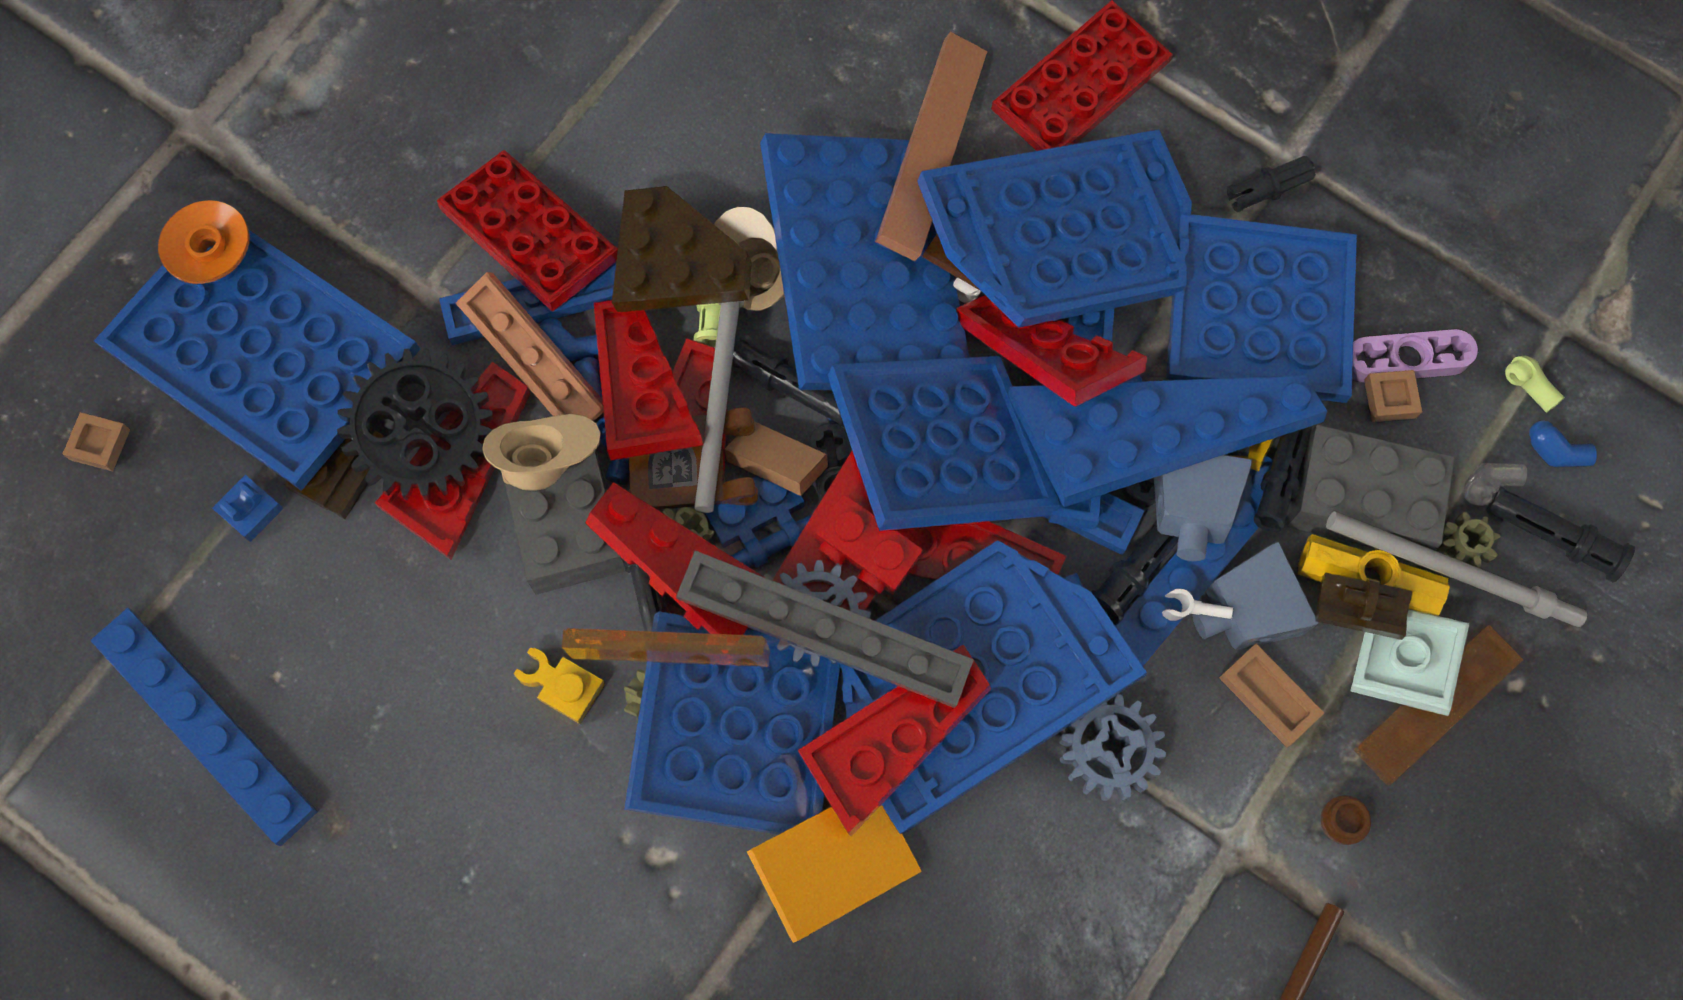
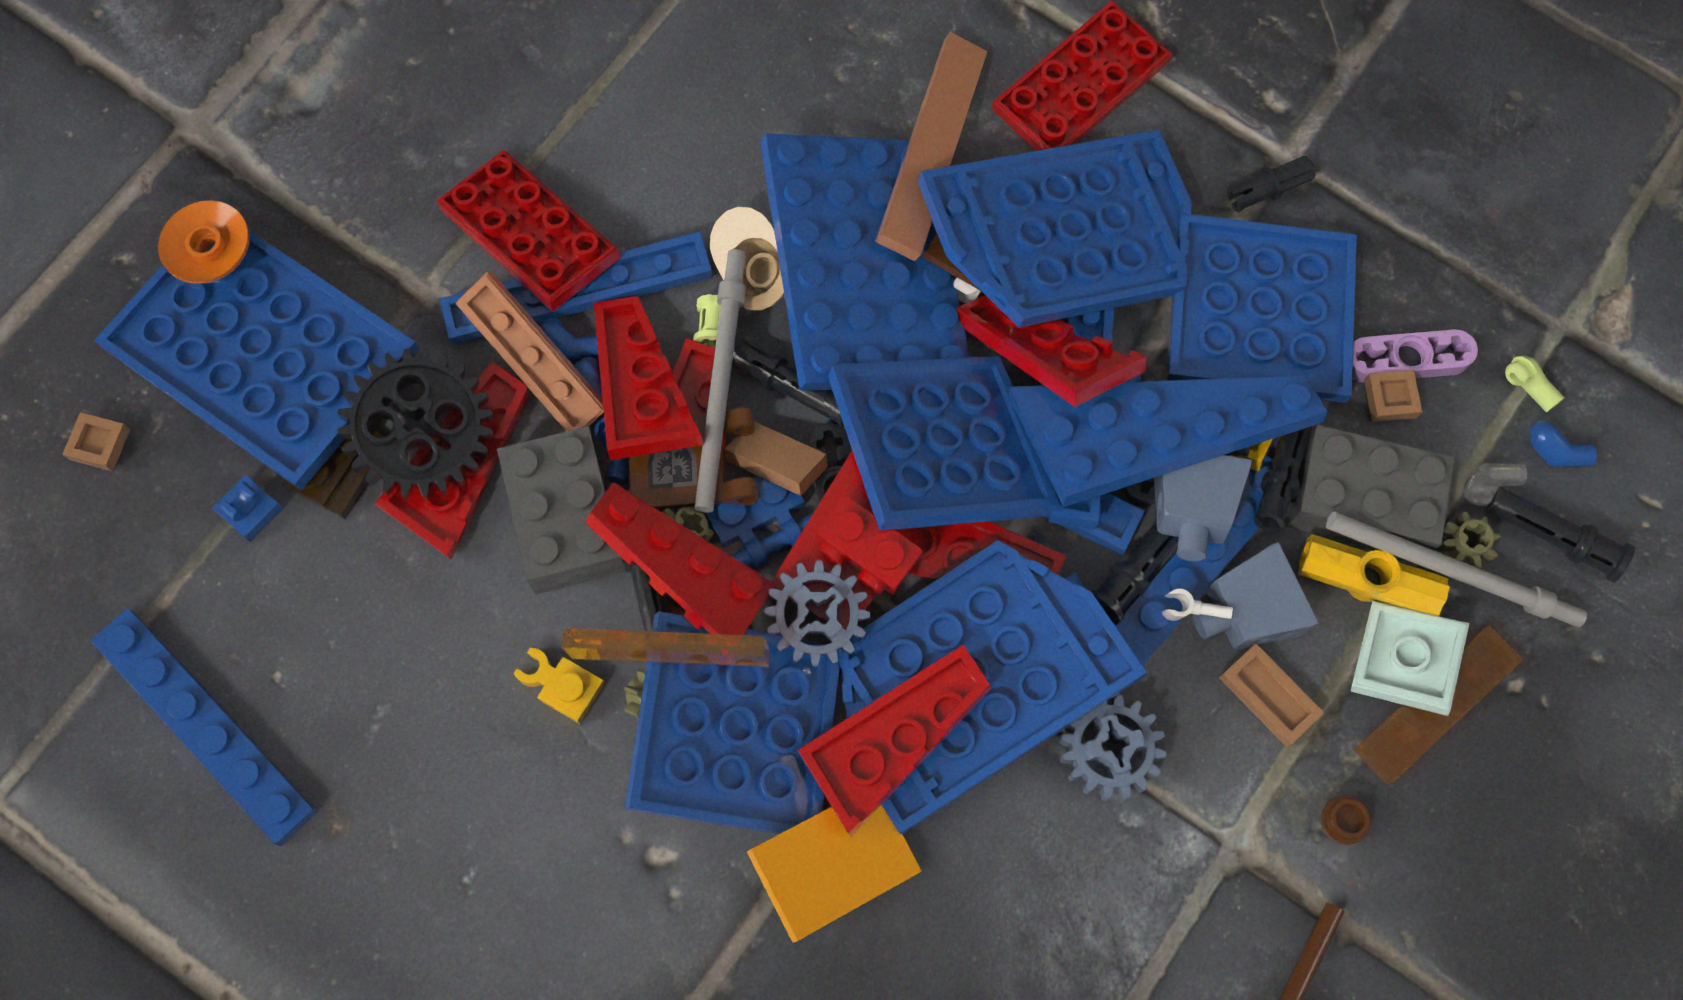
(540, 450): tan piece -> none
(674, 256): dark brown plate -> none
(825, 629): dark grey plate -> none
(1363, 605): dark brown hips -> none

